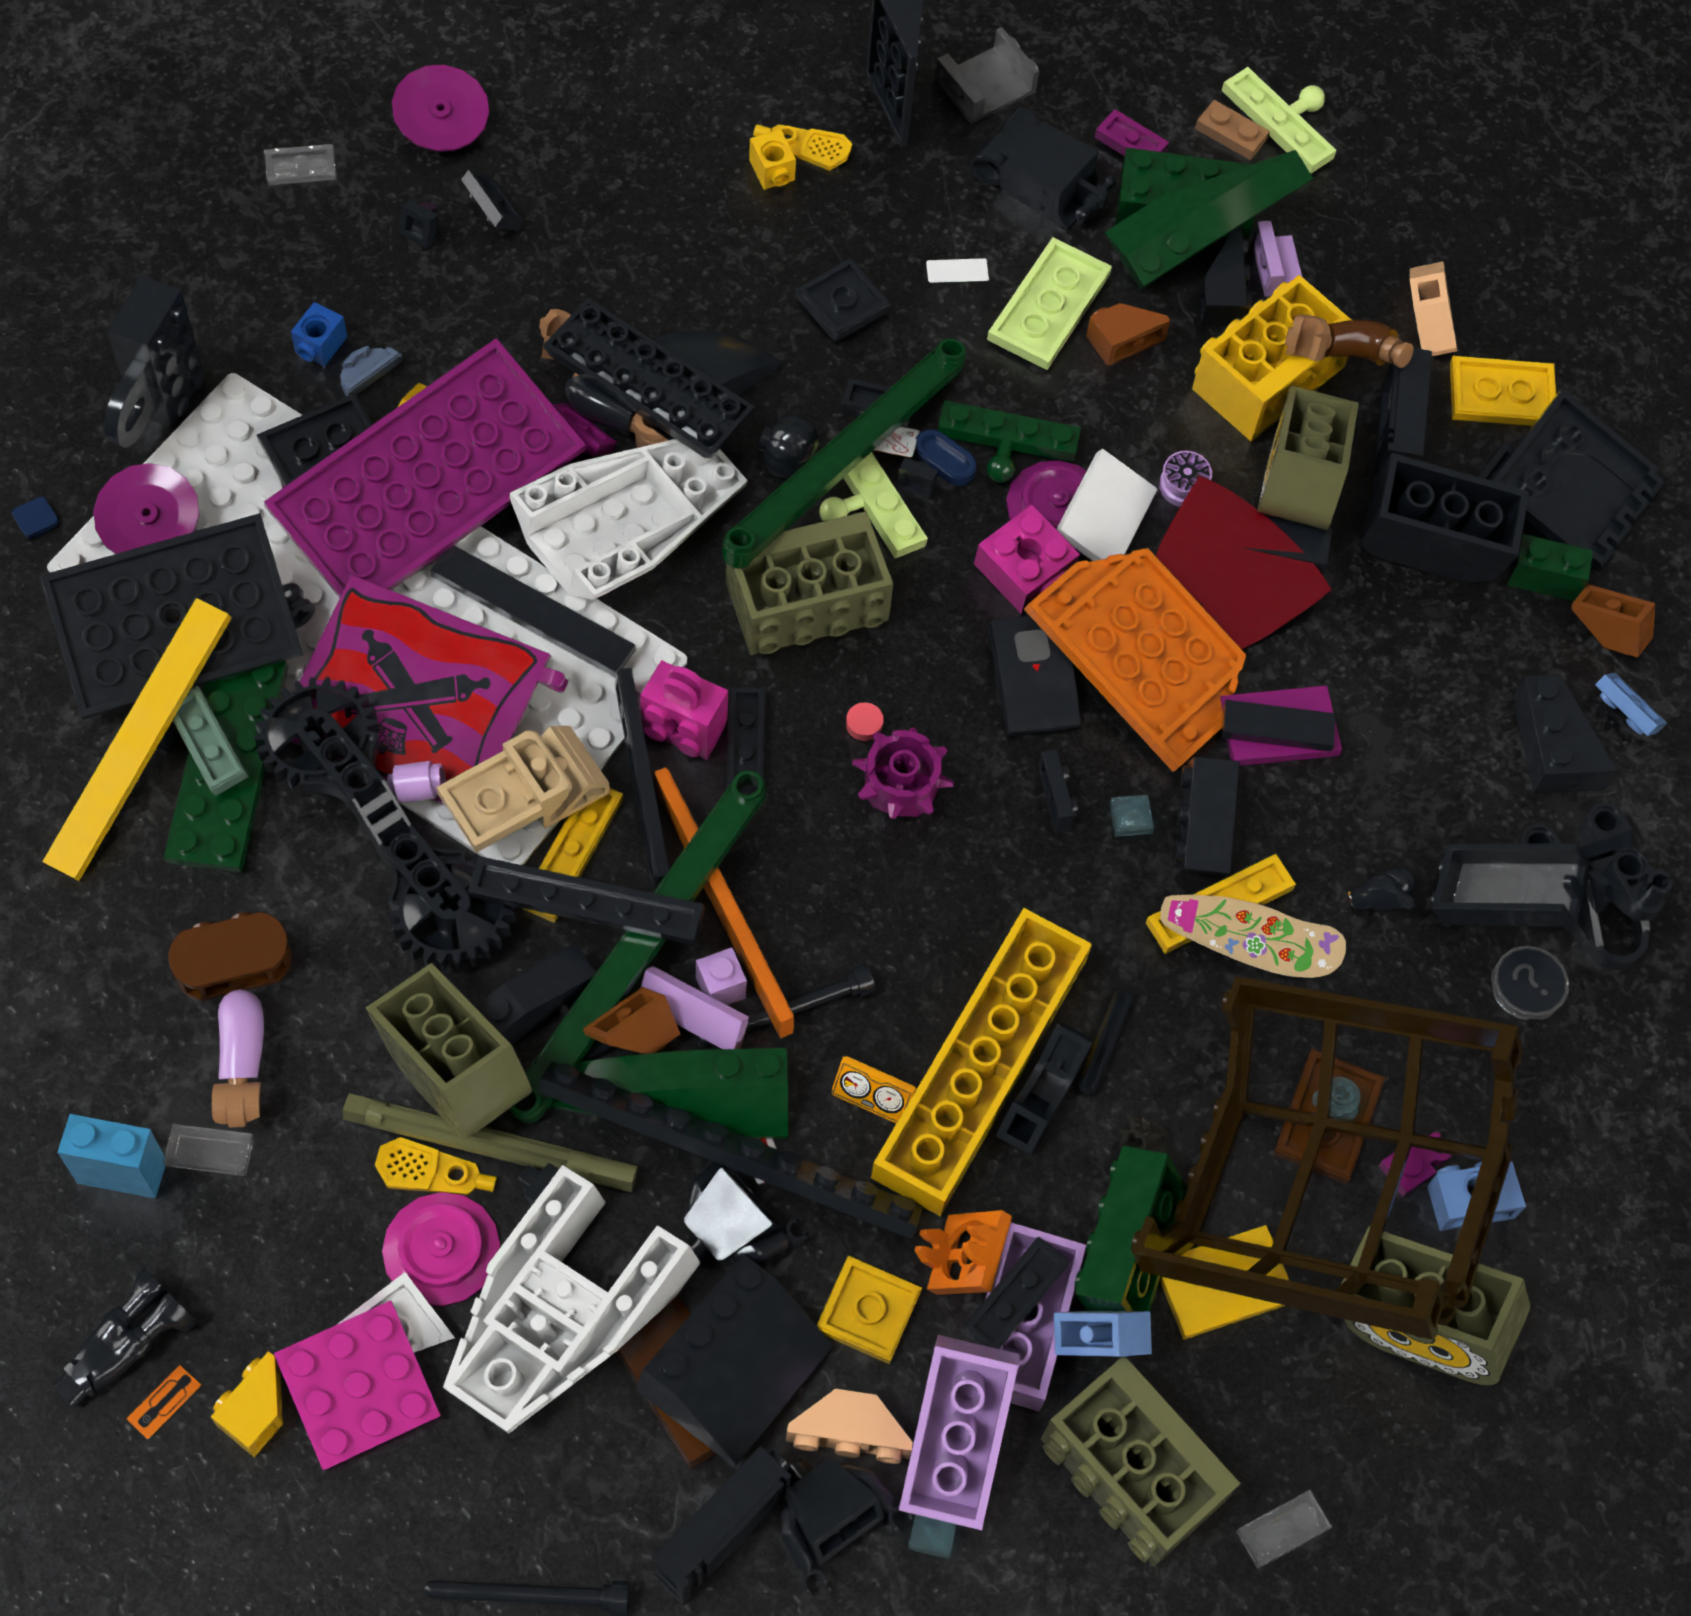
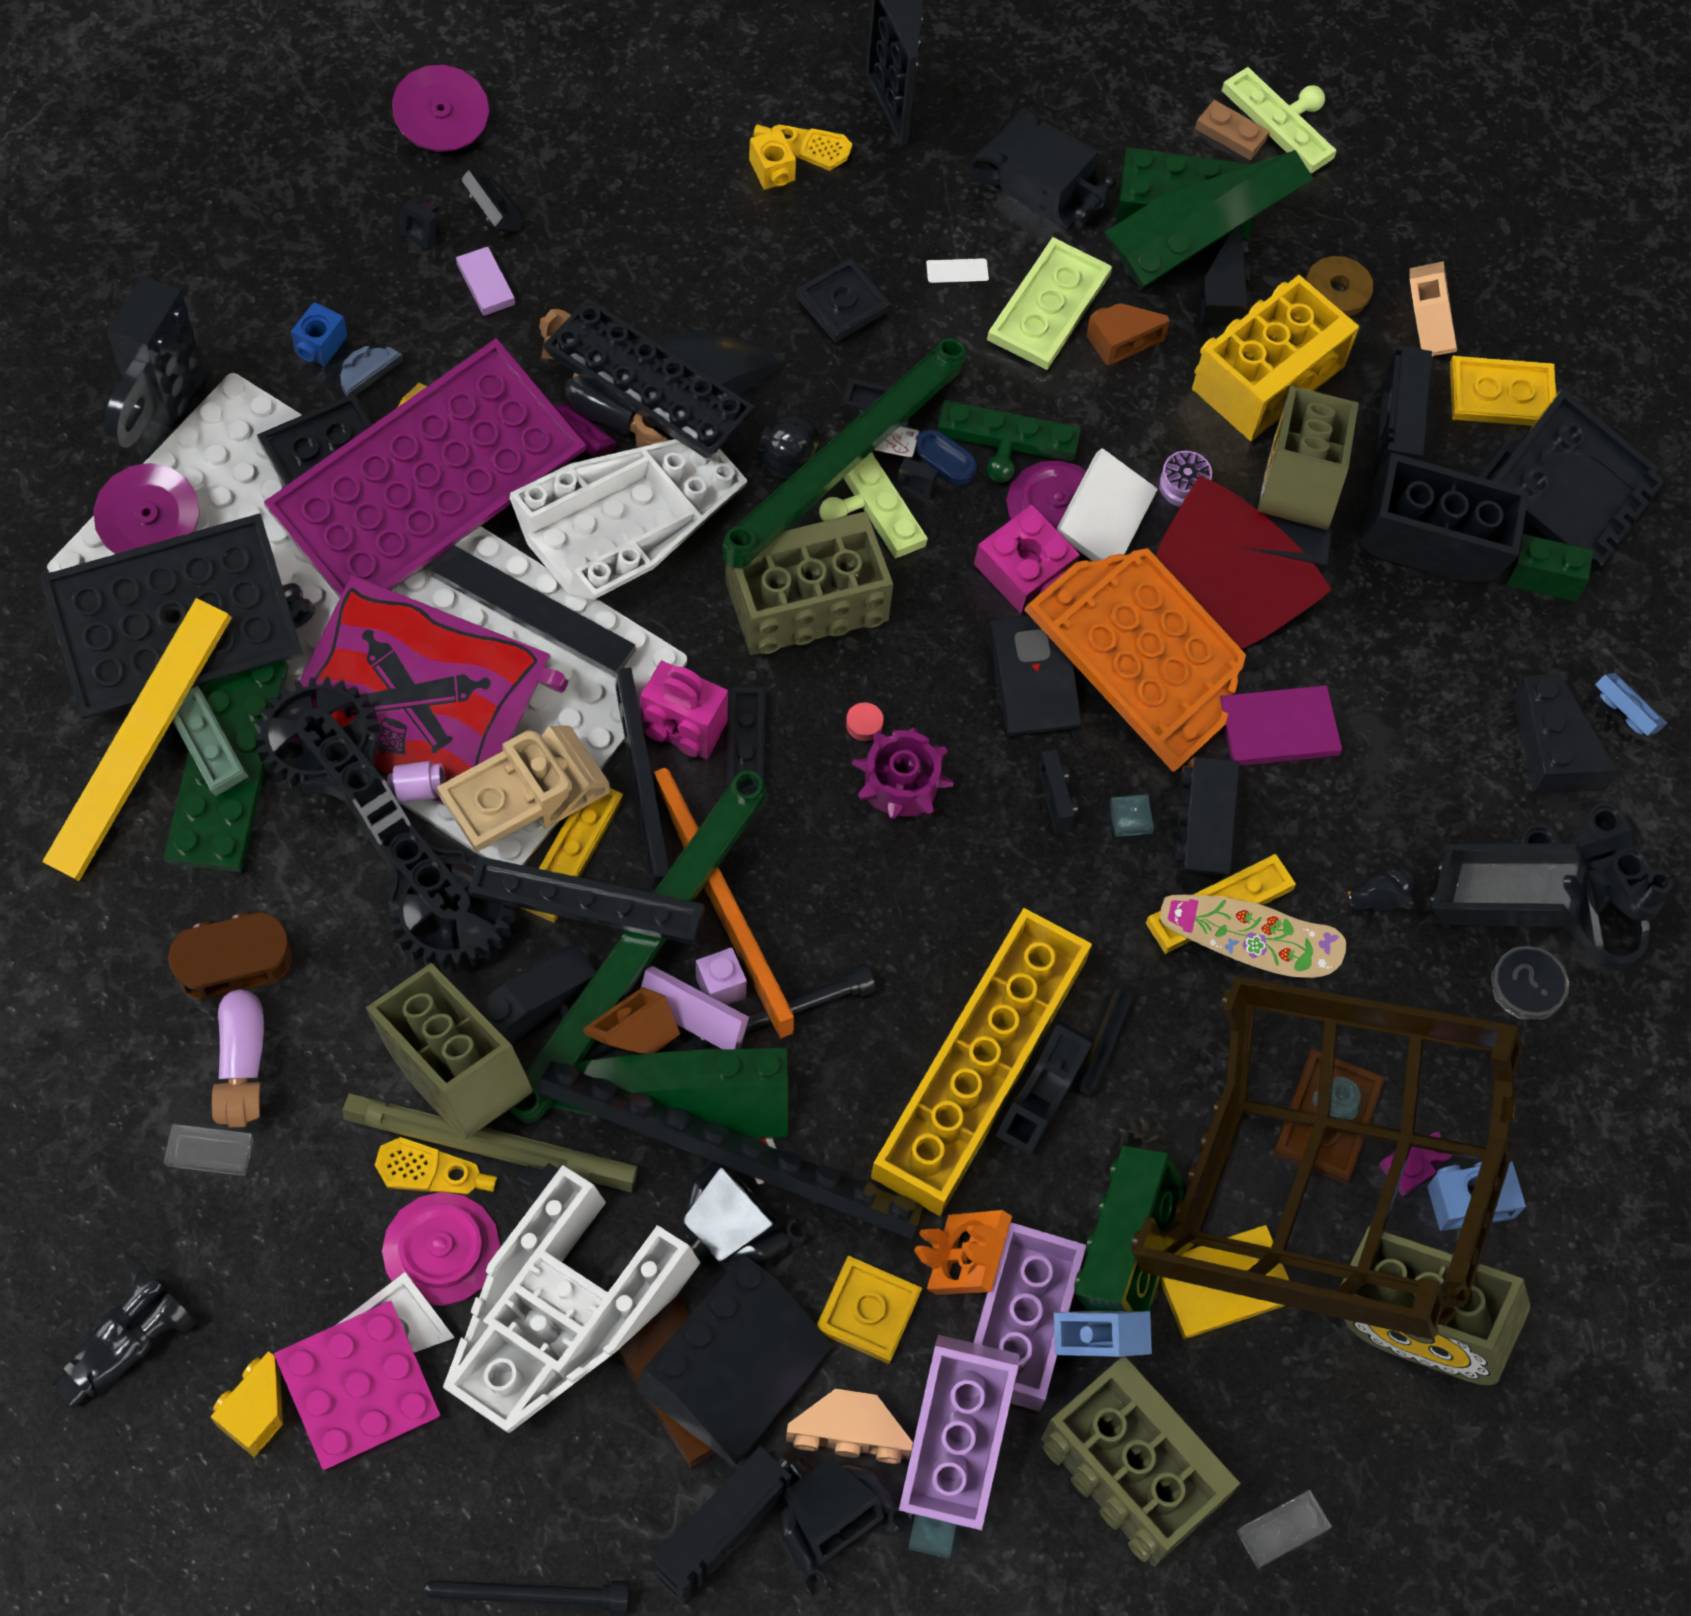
(35, 517): dark blue piece -> none
(112, 1156): dark azure brick -> none
(163, 1402): orange sticker -> none
(300, 164): clear plate -> none
(485, 281): none -> lavender tile
(872, 1089): slope -> none
(989, 79): flat silver panel -> none
(1015, 1295): black tile -> none
(1122, 132): magenta plate -> none
(1274, 257): lavender panel -> none
(1278, 725): black tile -> none
(1349, 274): none -> pearl gold tile
(1351, 338): piece -> none
(1616, 619): dark orange slope -> none

